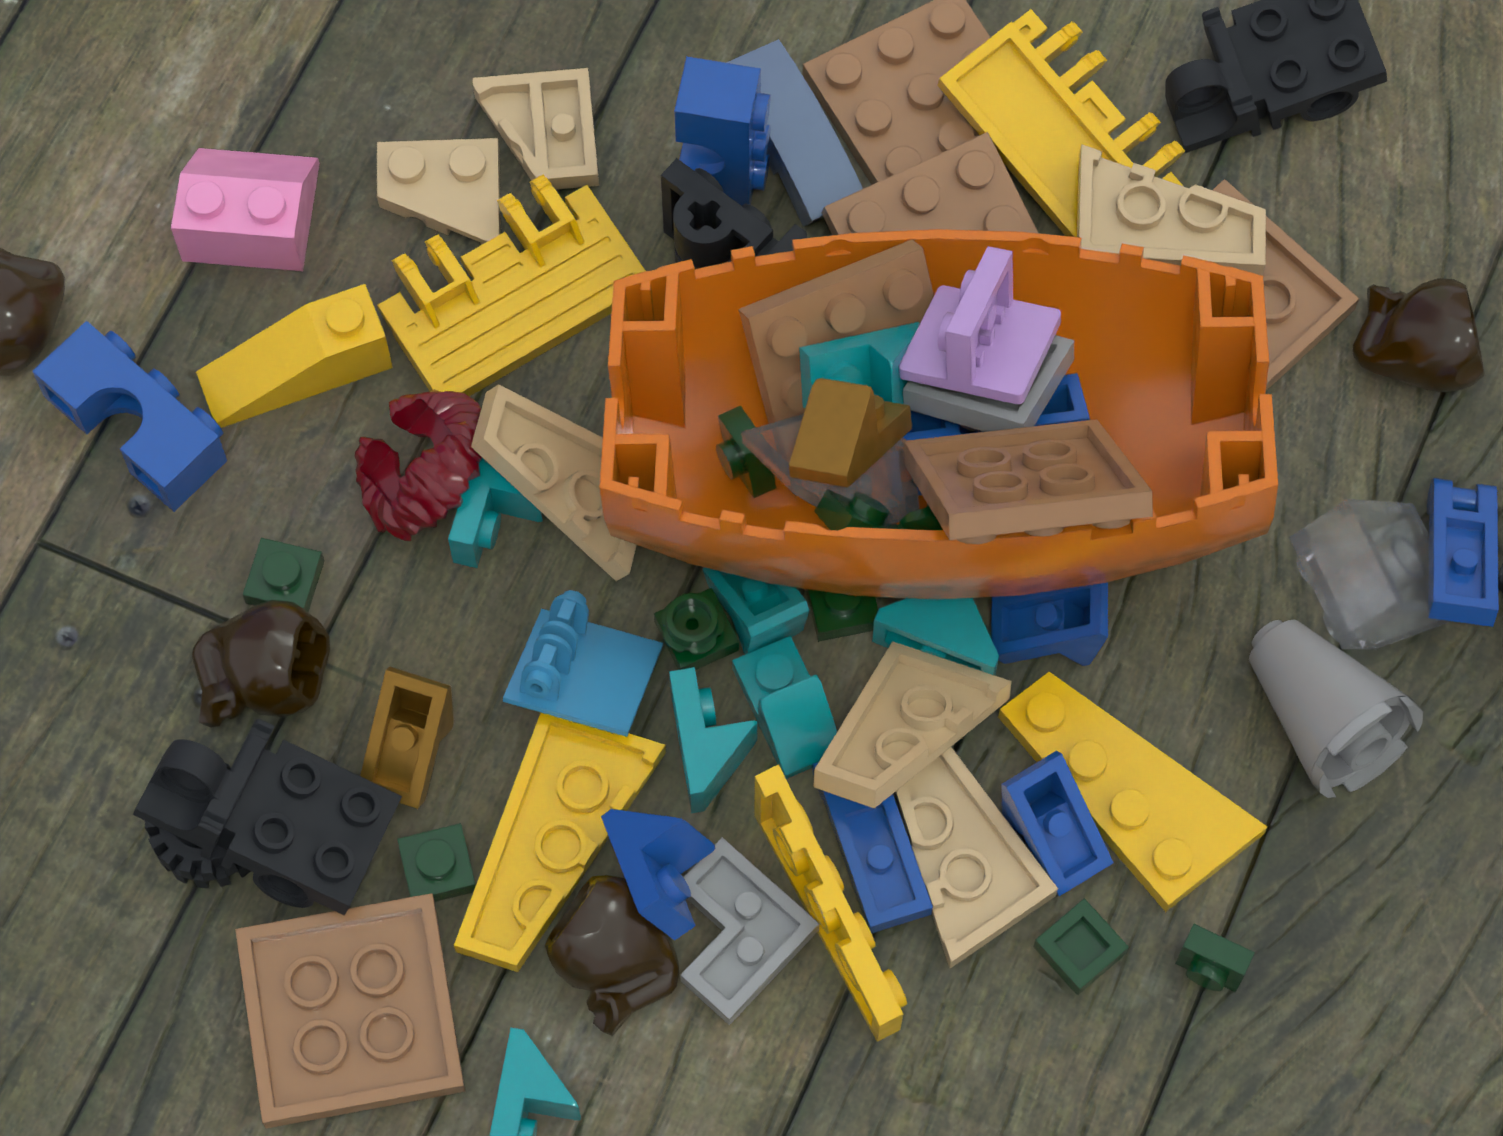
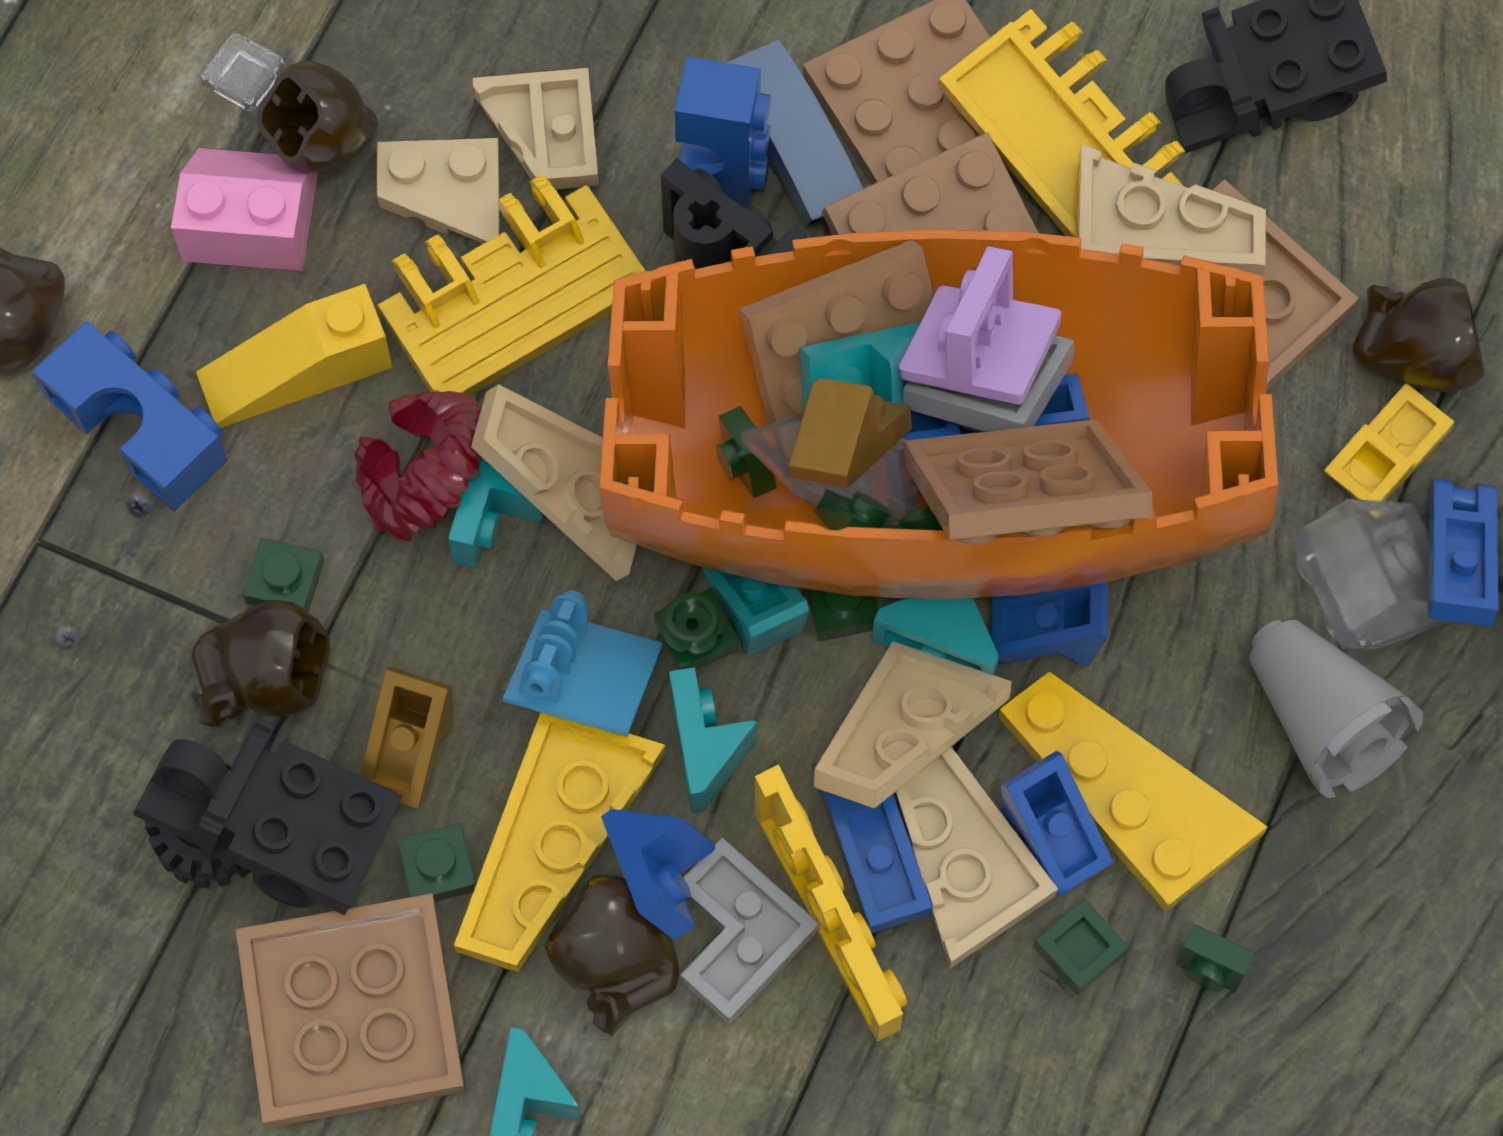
(242, 71): none -> clear tile
(315, 118): none -> dark brown piece
(786, 705): teal slope -> none
(1390, 446): none -> yellow slope

